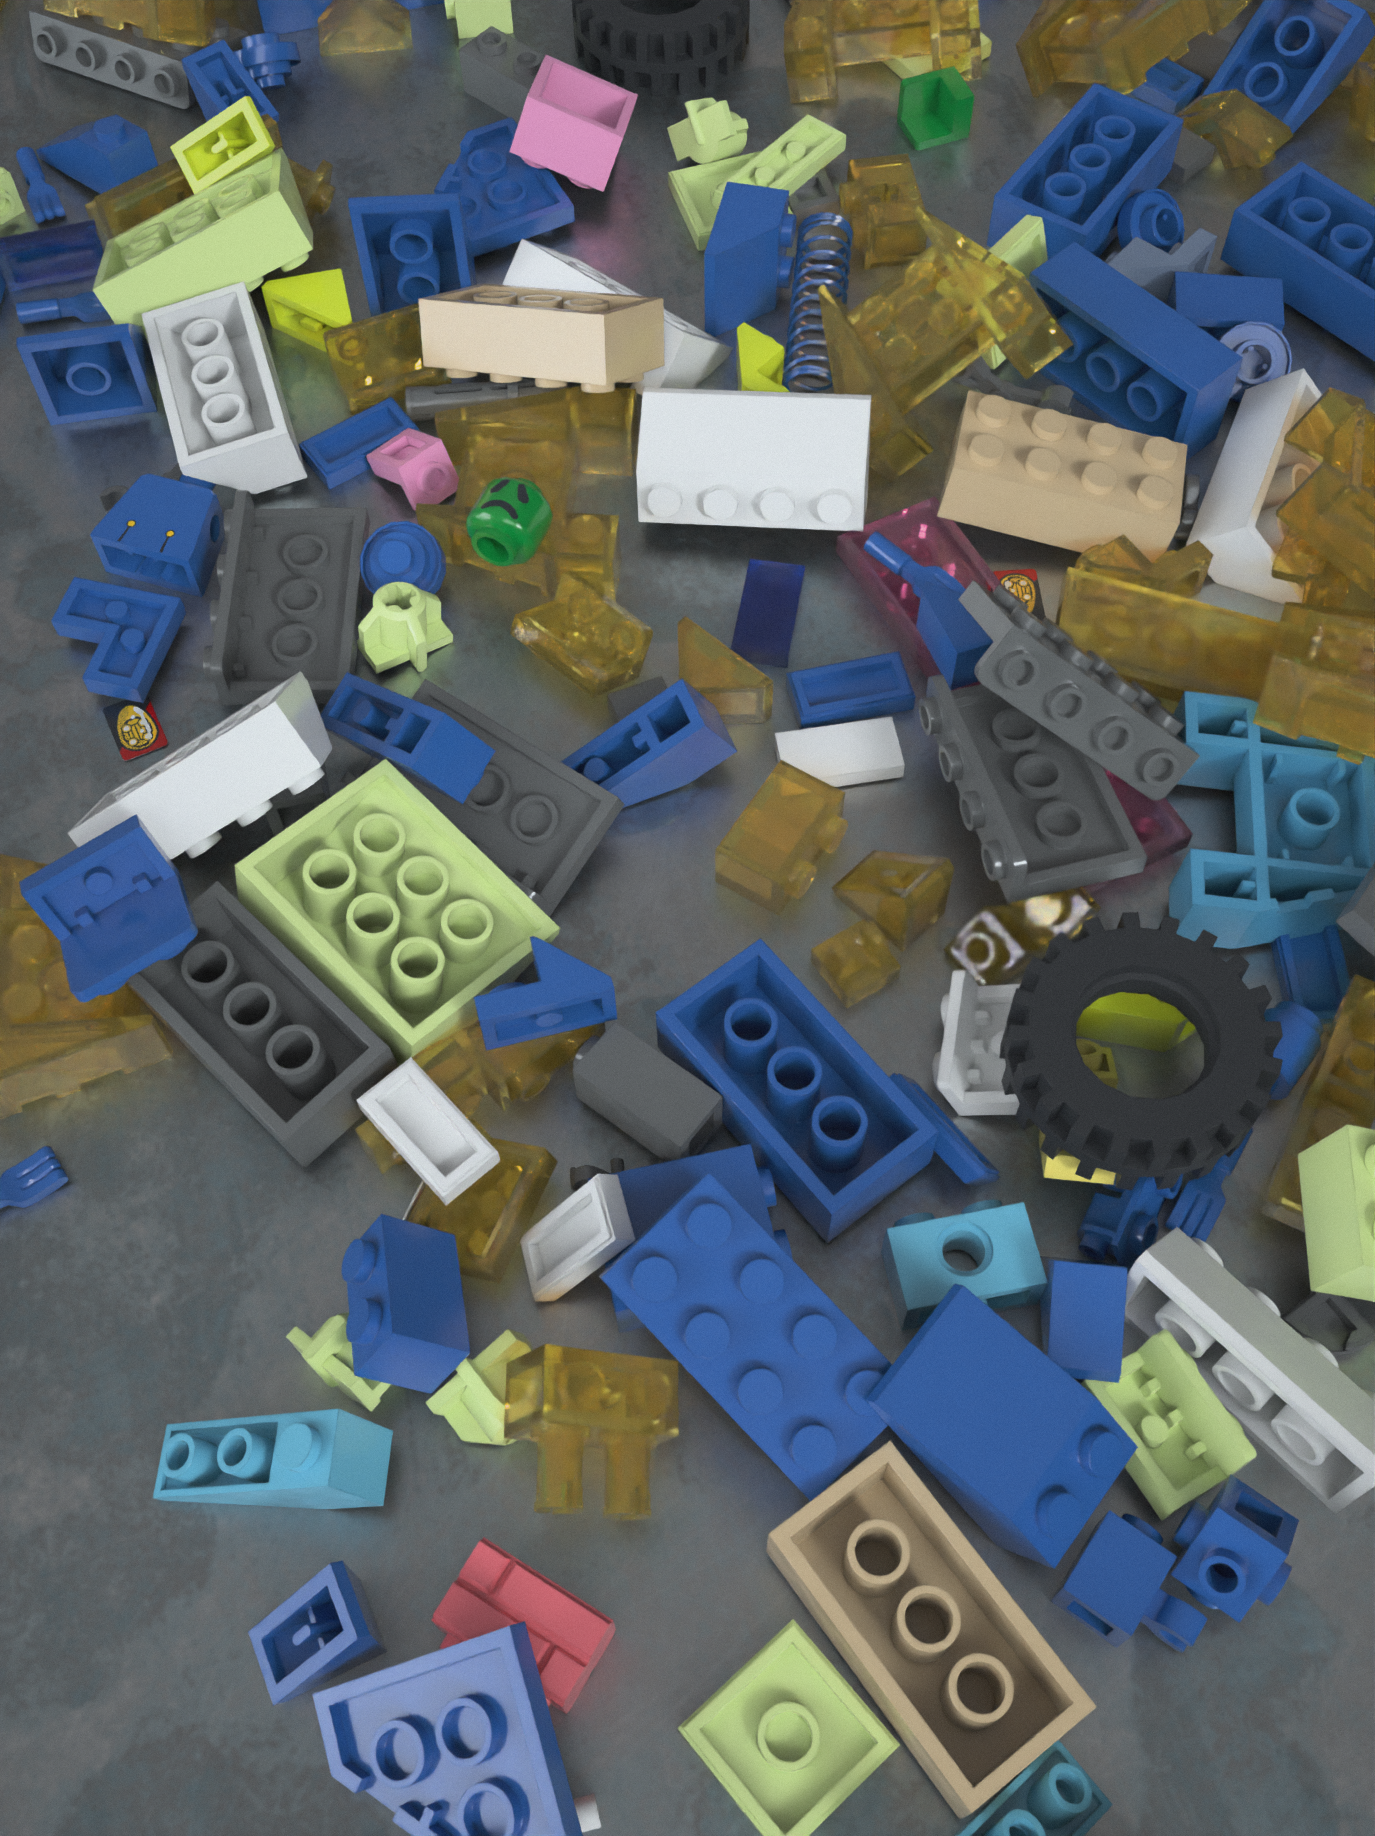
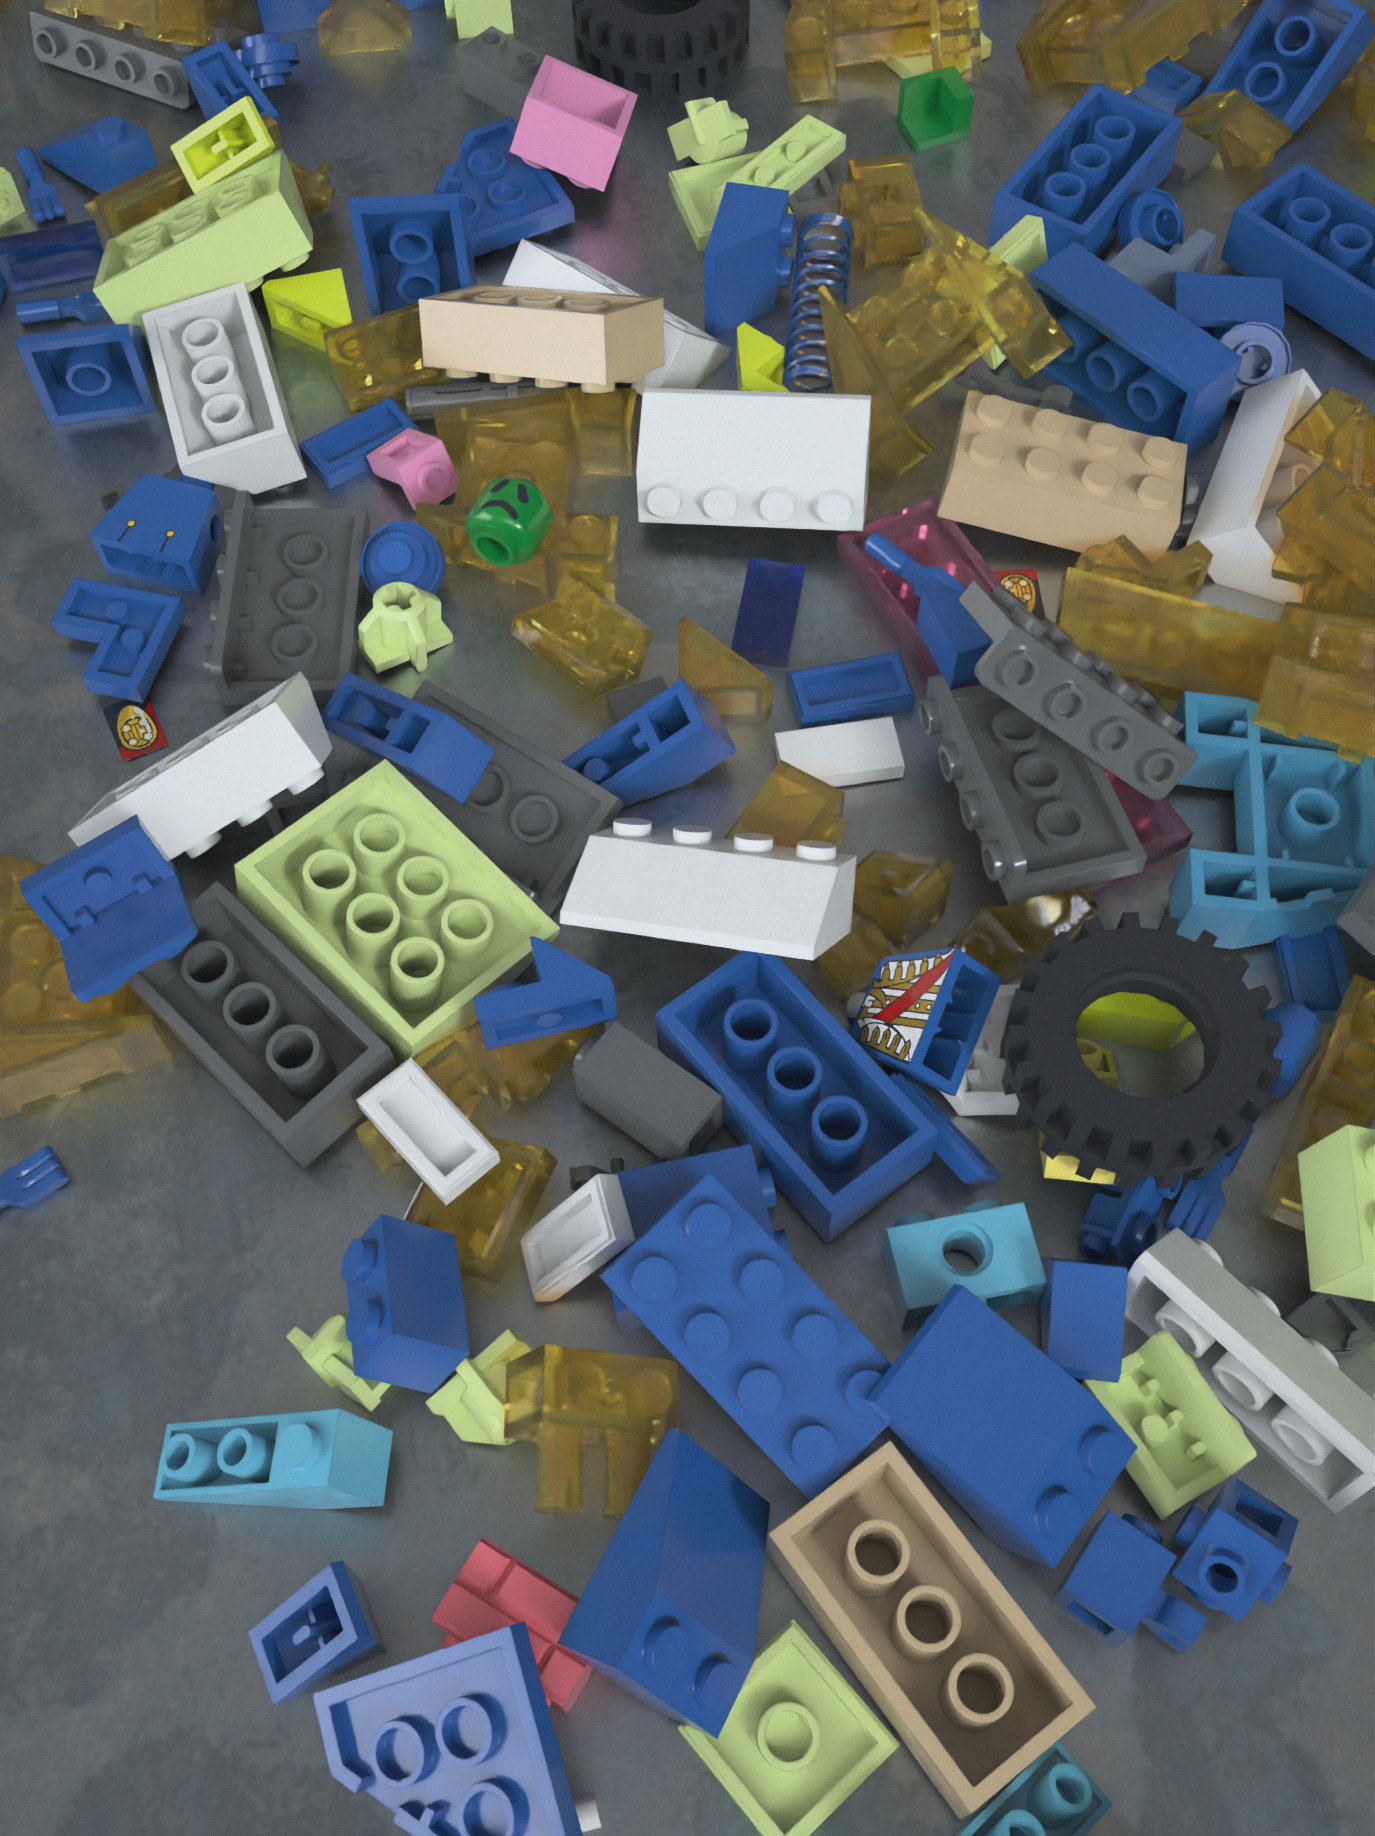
(678, 1589): none -> blue slope
(713, 889): none -> white slope
(924, 1014): none -> torso

